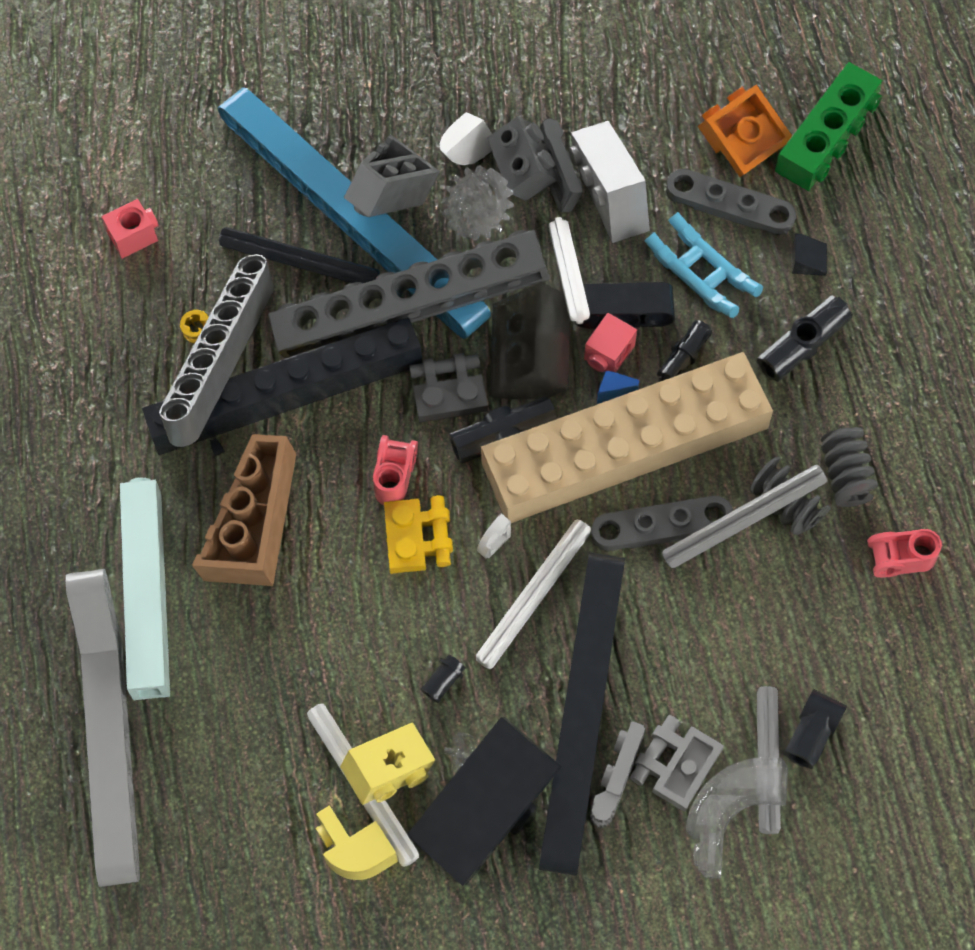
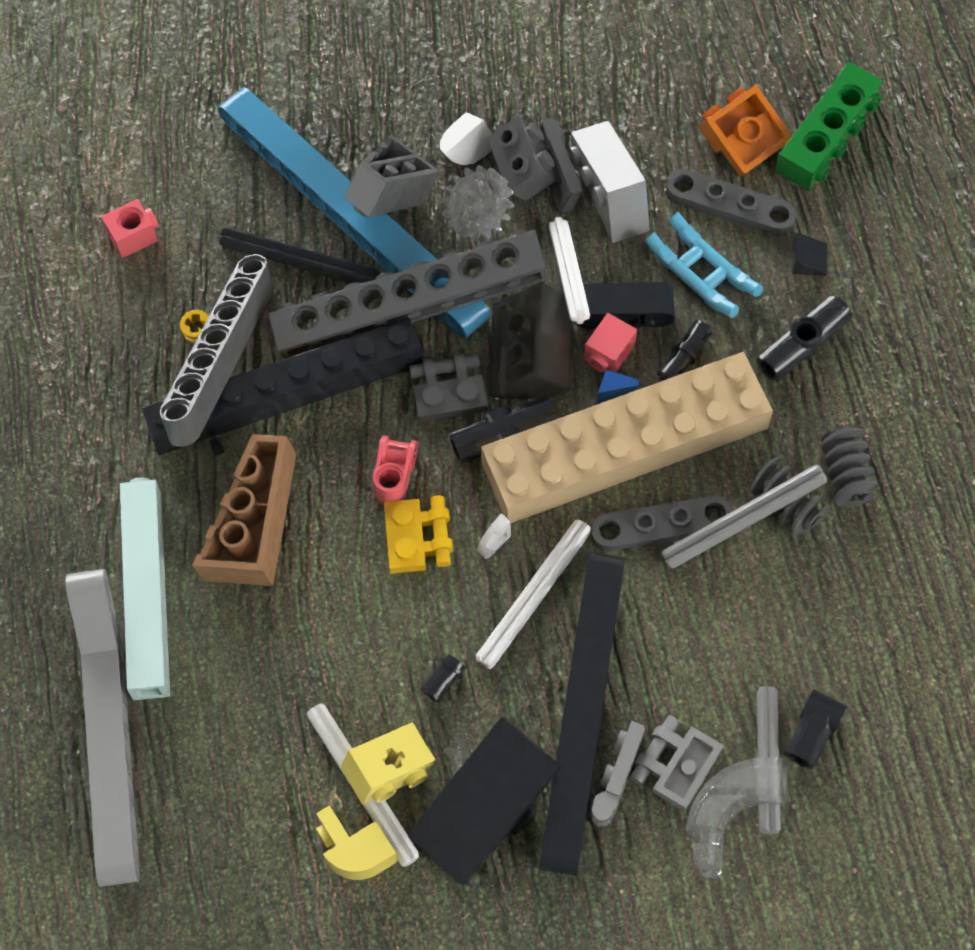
(896, 553): coral piece -> none

